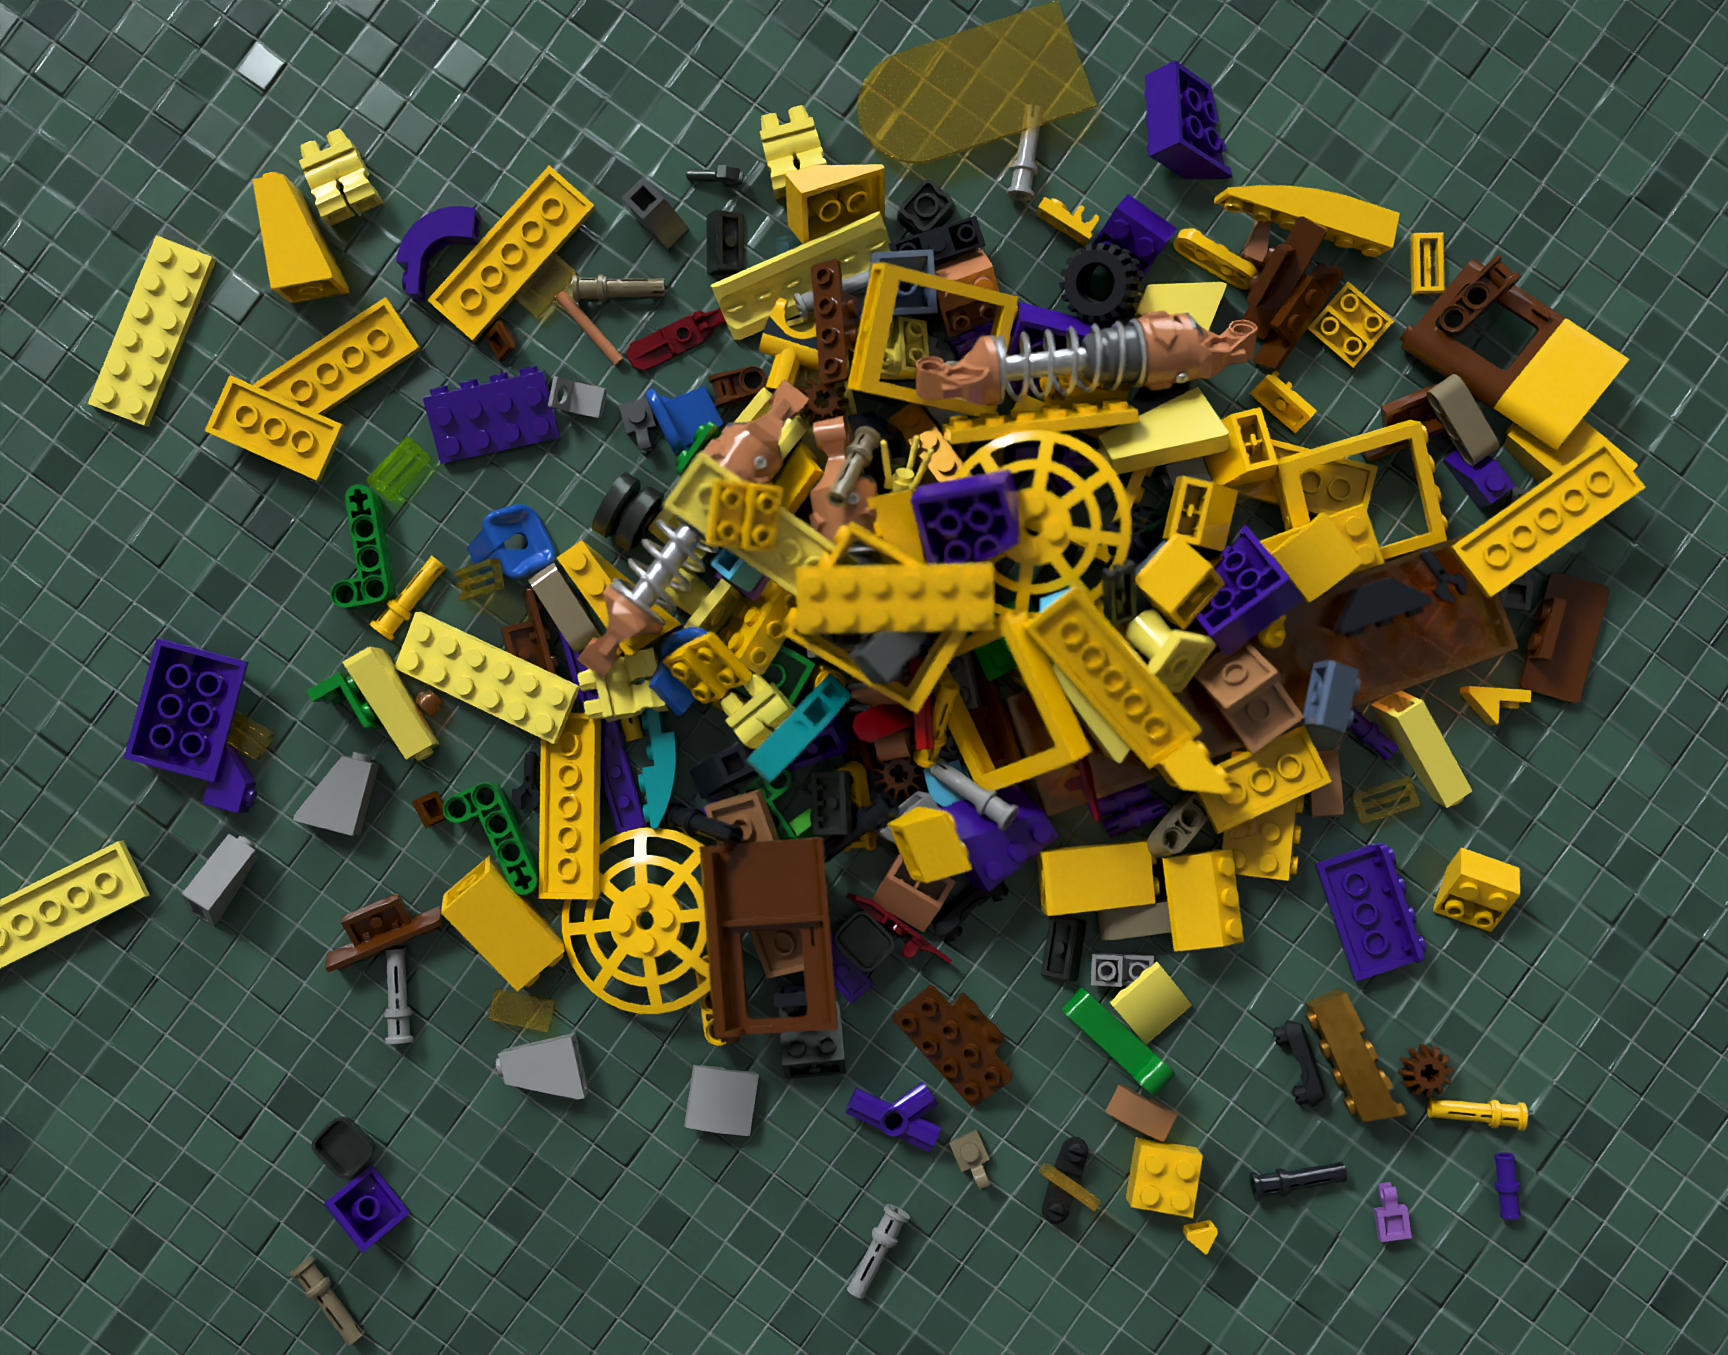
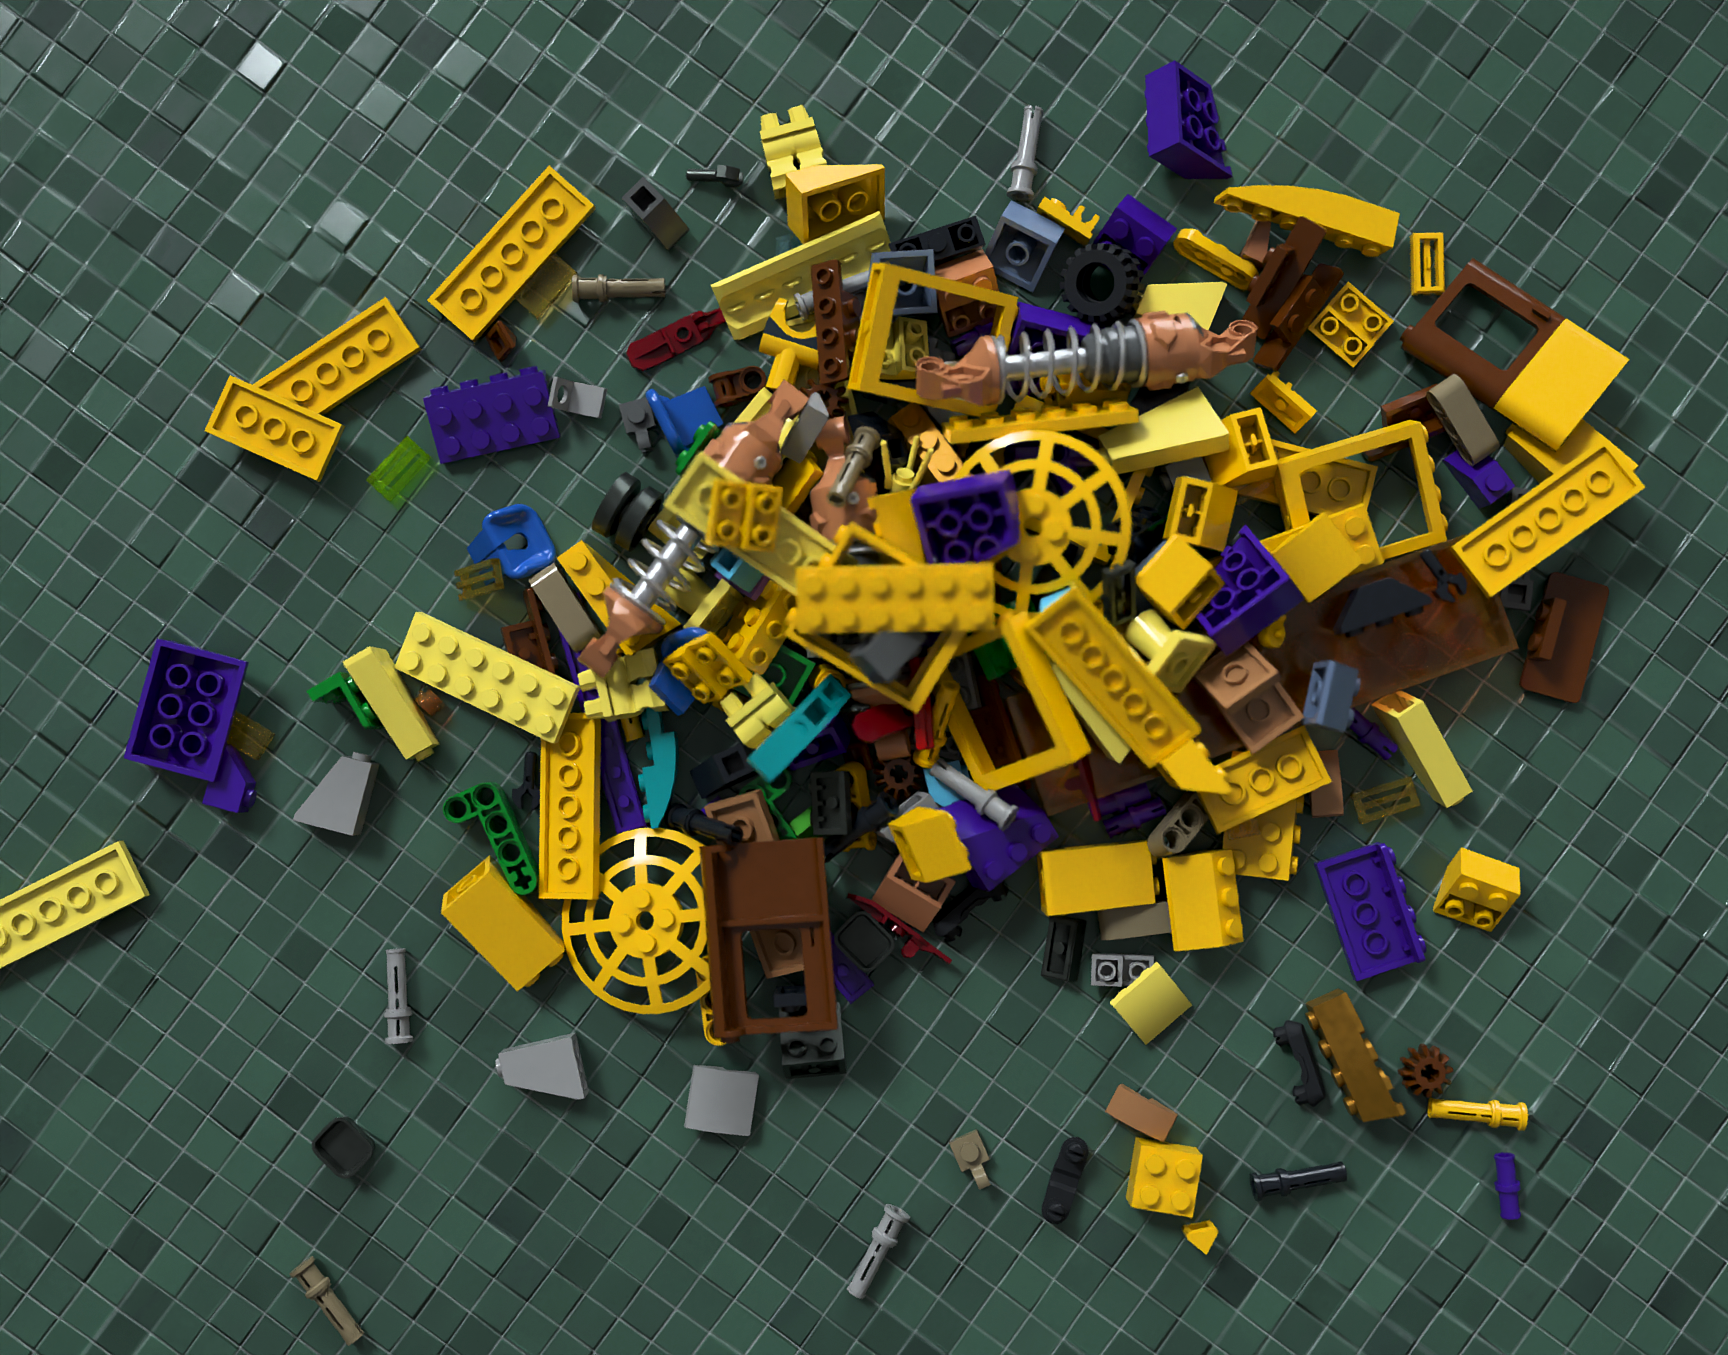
(152, 331): light yellow plate -> none
(220, 879): light grey slope -> none
(294, 246): yellow slope -> none
(331, 168): light yellow hips -> none
(362, 549): green beam -> none
(366, 1208): dark purple slope -> none
(379, 928): reddish brown bracket -> none
(399, 609): yellow pin -> none
(427, 237): dark purple arch -> none
(430, 809): reddish brown slope -> none
(521, 1009): clear yellow tile -> none
(590, 328): nougat bar -> none
(725, 242): pearl dark grey slope -> none
(805, 429): none -> light grey slope
(910, 1107): dark purple piece -> none
(925, 208): pearl dark grey piece -> none
(956, 1041): reddish brown bracket -> none
(974, 87): clear yellow piece -> none
(1023, 245): none -> sand blue slope
(1069, 1186): clear yellow tile -> none
(1118, 1041): green beam -> none
(1391, 1219): medium lavender plate -> none
(1488, 700): yellow slope -> none
(1493, 282): reddish brown piece -> none

